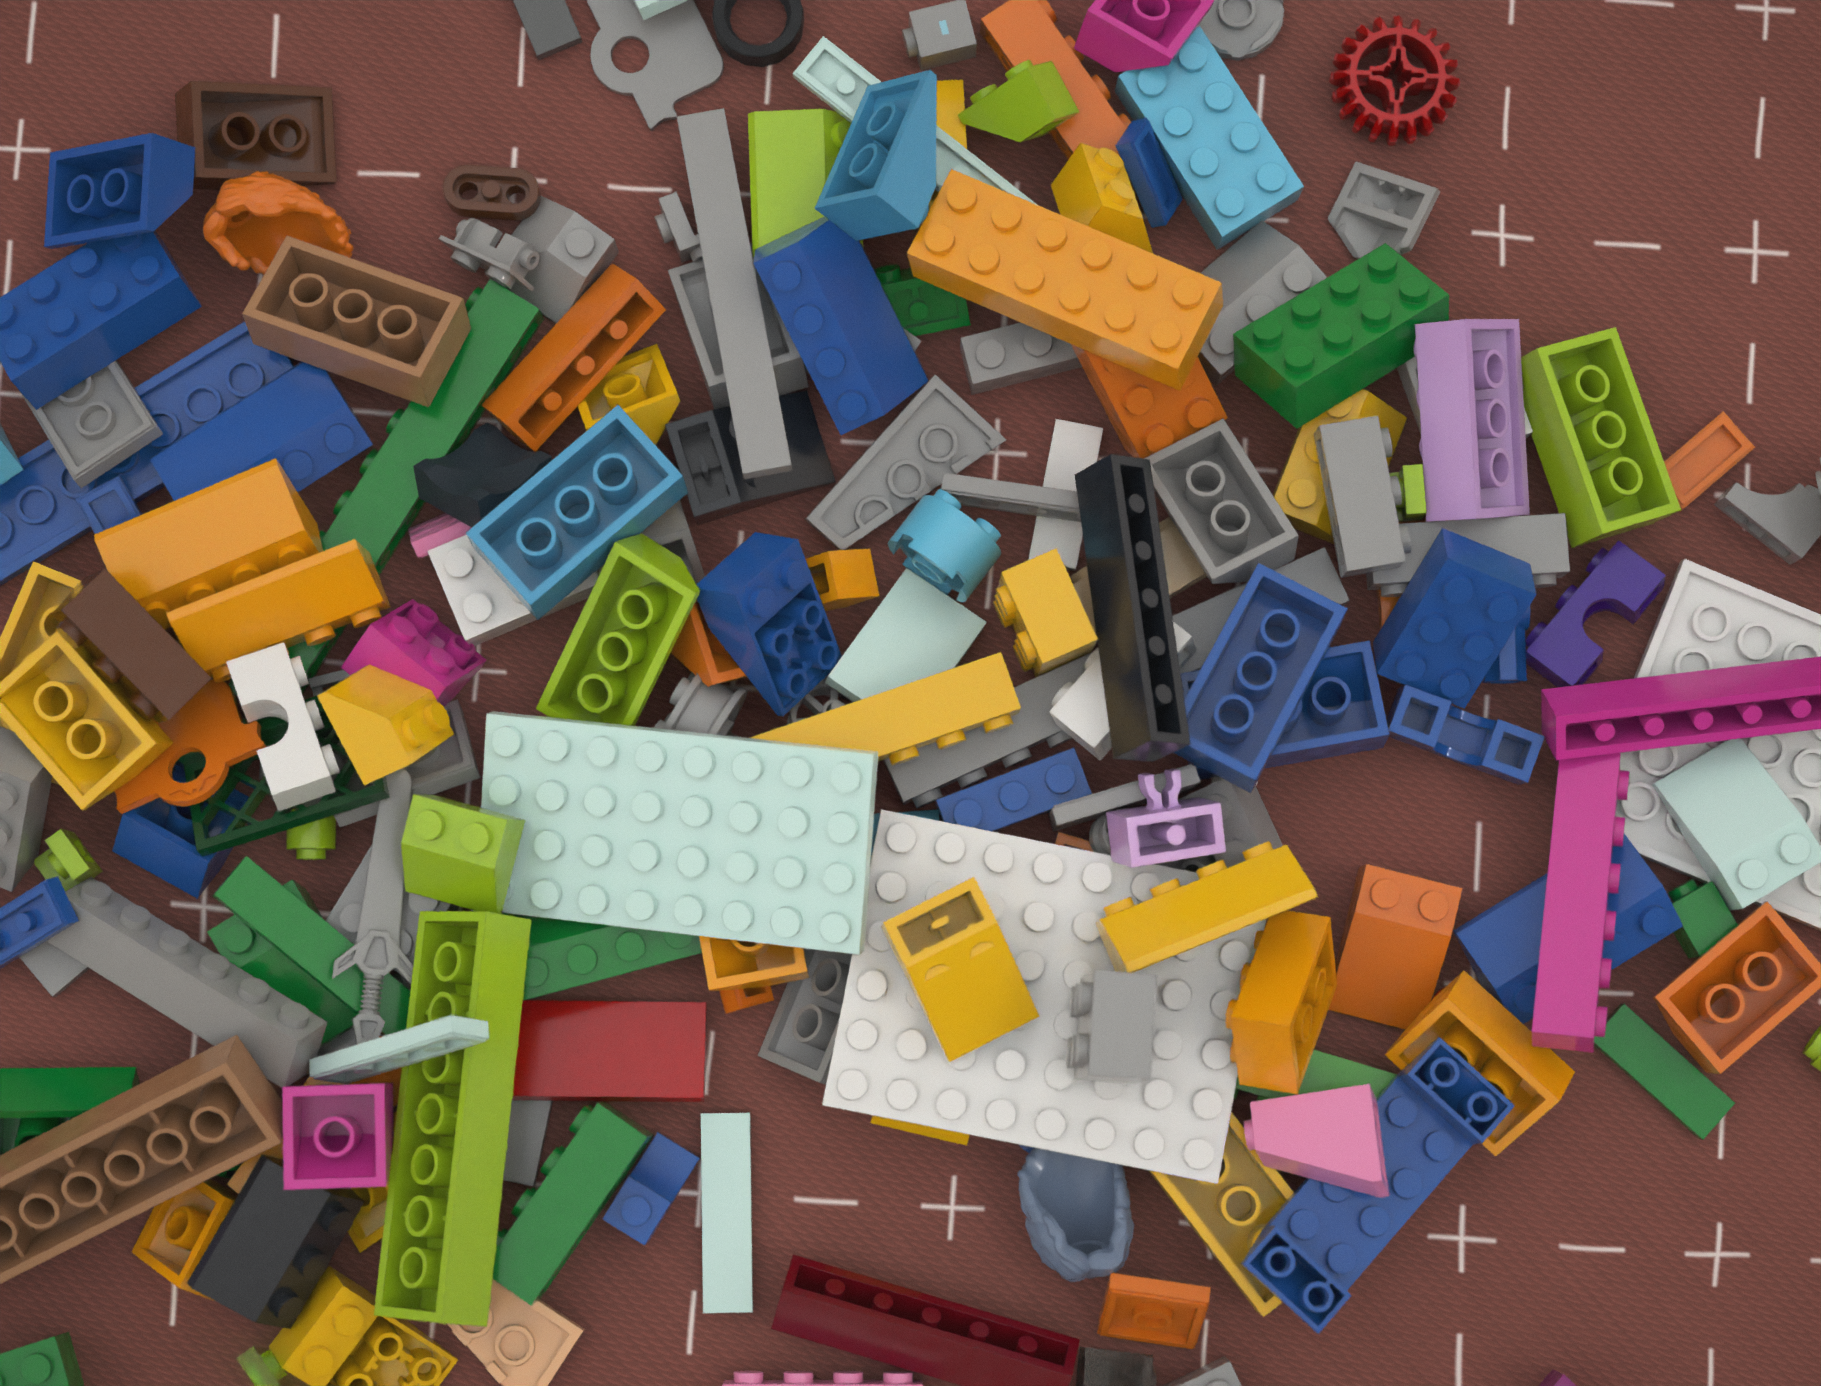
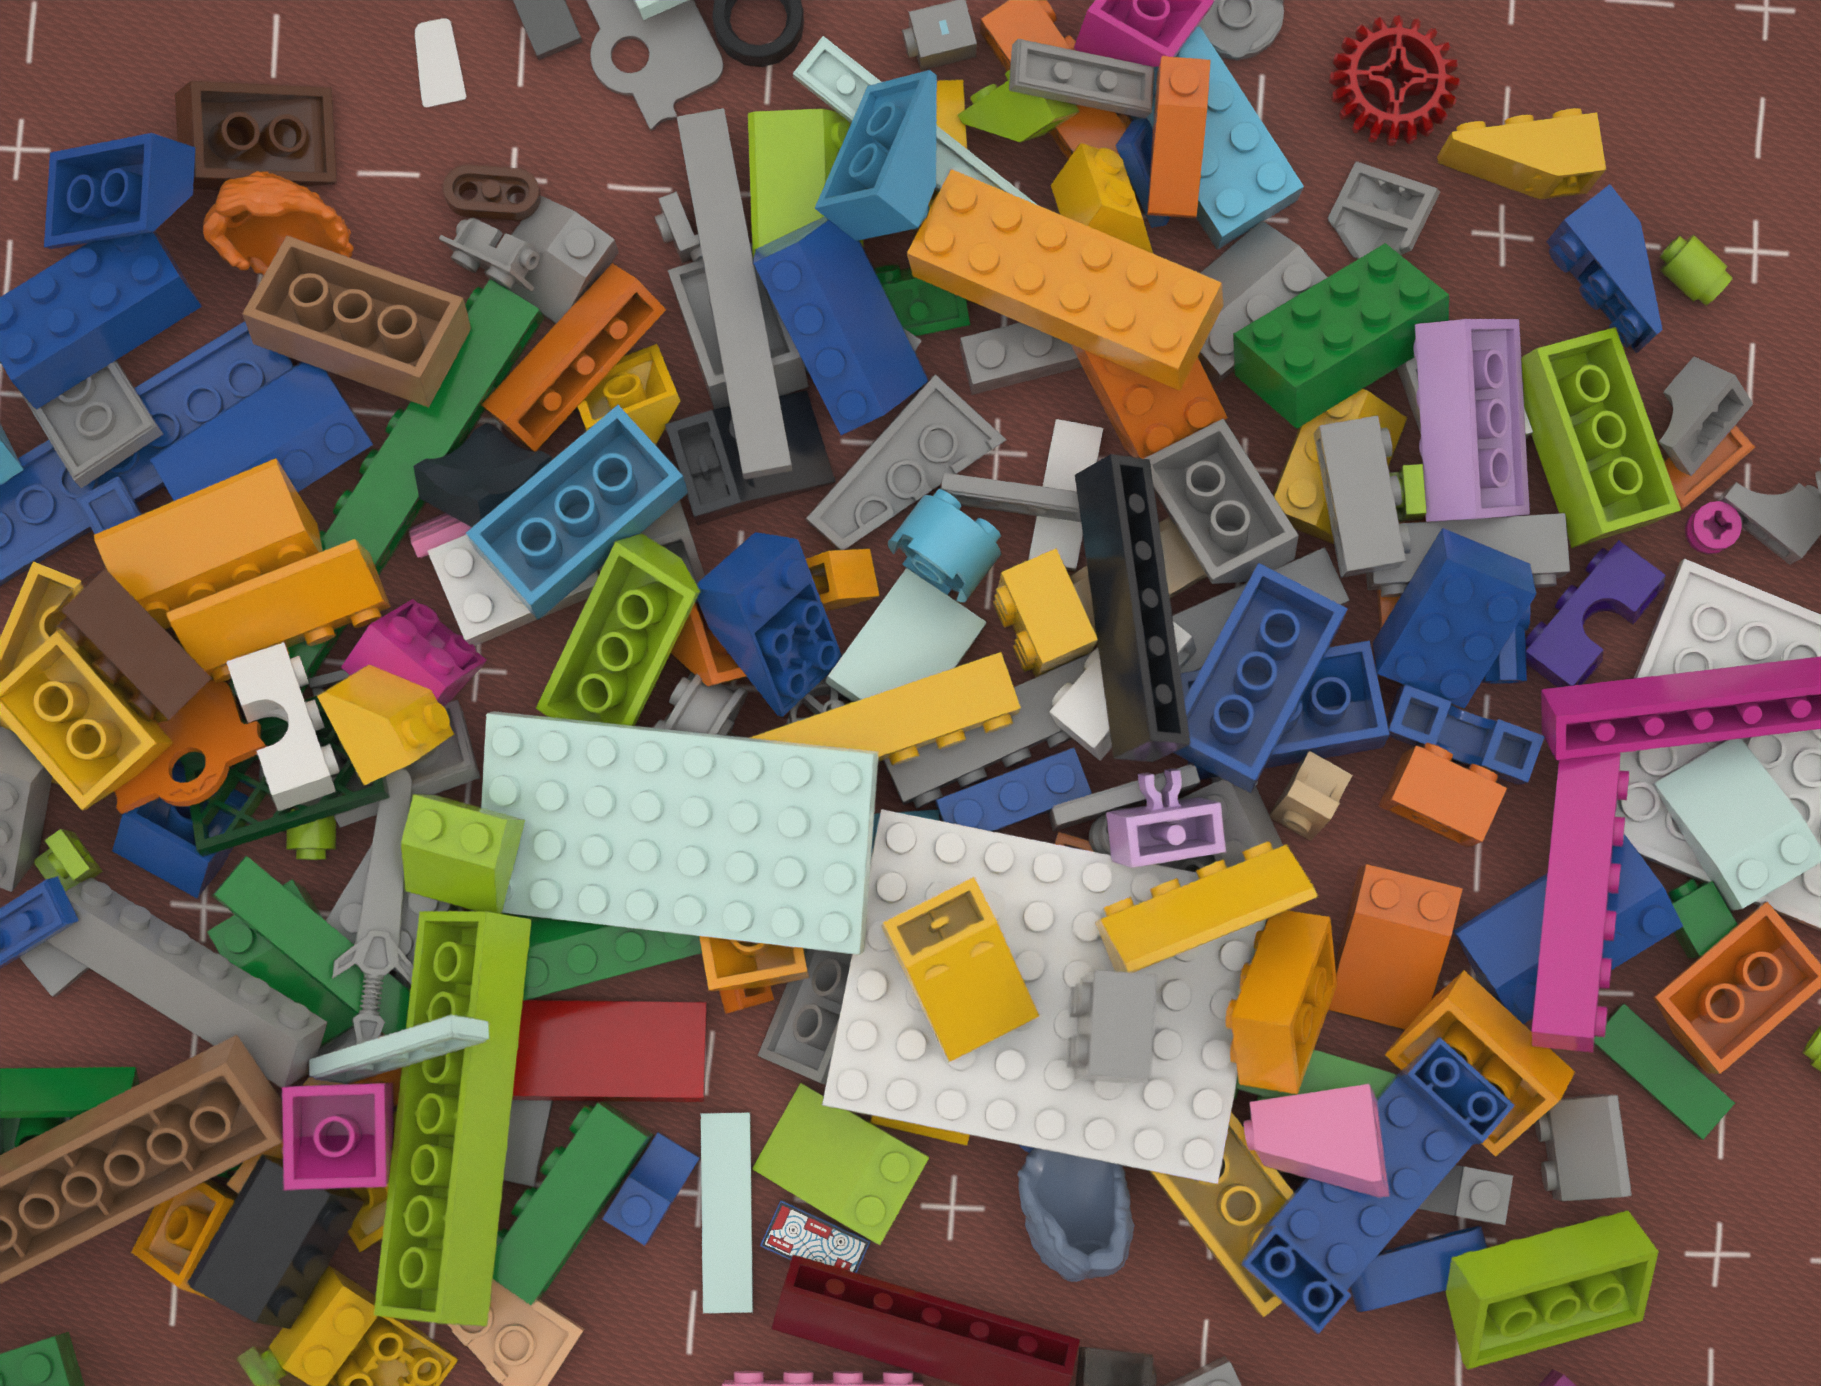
(438, 63): none -> white sticker
(813, 1238): none -> tile
(840, 1164): none -> lime slope
(1081, 78): none -> light grey tile
(1153, 1311): orange tile -> none
(1178, 136): none -> orange slope
(1311, 796): none -> tan brick
(1413, 1269): none -> blue beam
(1443, 795): none -> orange brick
(1472, 1195): none -> light grey arch
(1531, 156): none -> yellow slope
(1550, 1288): none -> lime slope
(1584, 1149): none -> light grey slope
(1609, 258): none -> blue slope
(1694, 269): none -> lime brick
(1703, 530): none -> dark pink wheel
(1705, 409): none -> light grey arch

